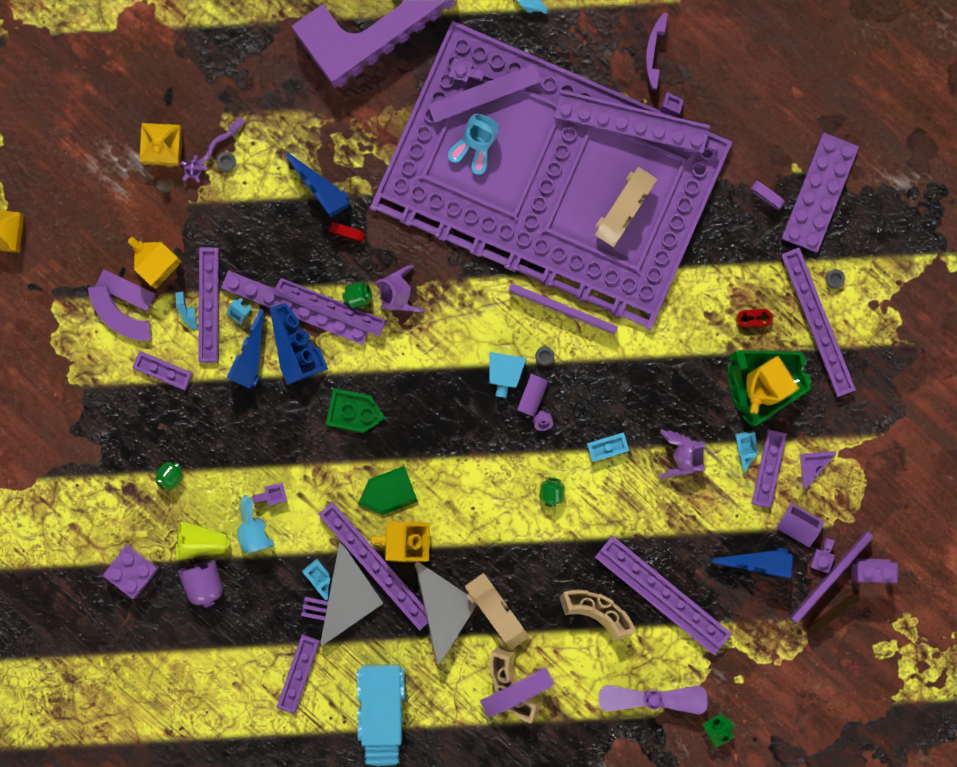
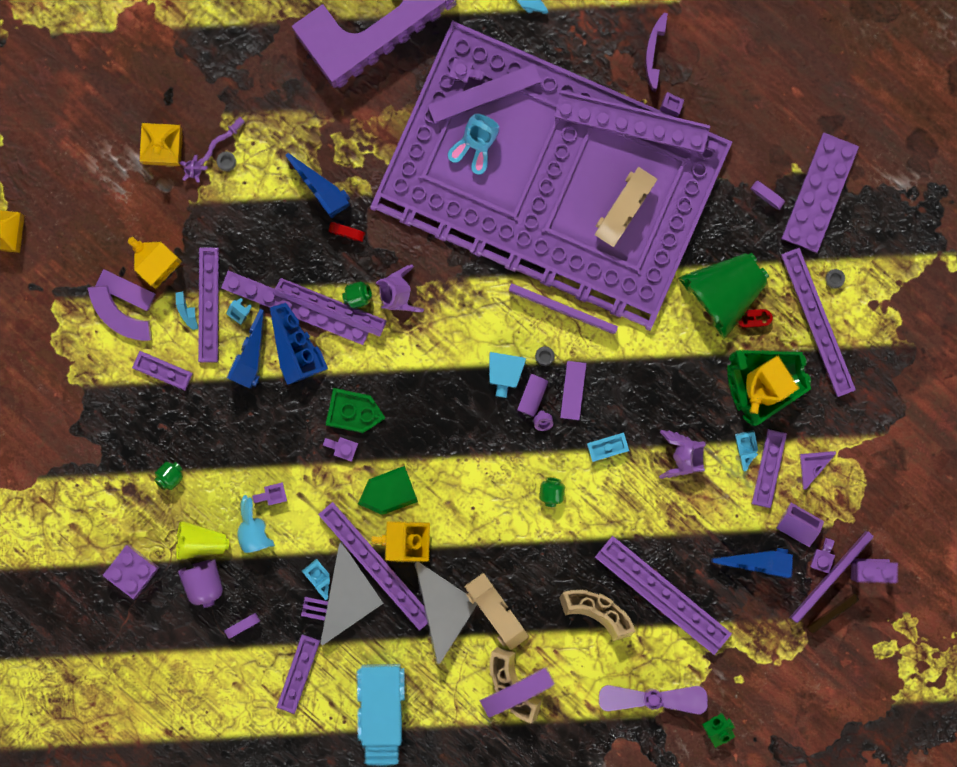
(242, 625): none -> medium lavender beam
(343, 448): none -> medium lavender plate
(573, 390): none -> medium lavender tile
(727, 289): none -> green cone

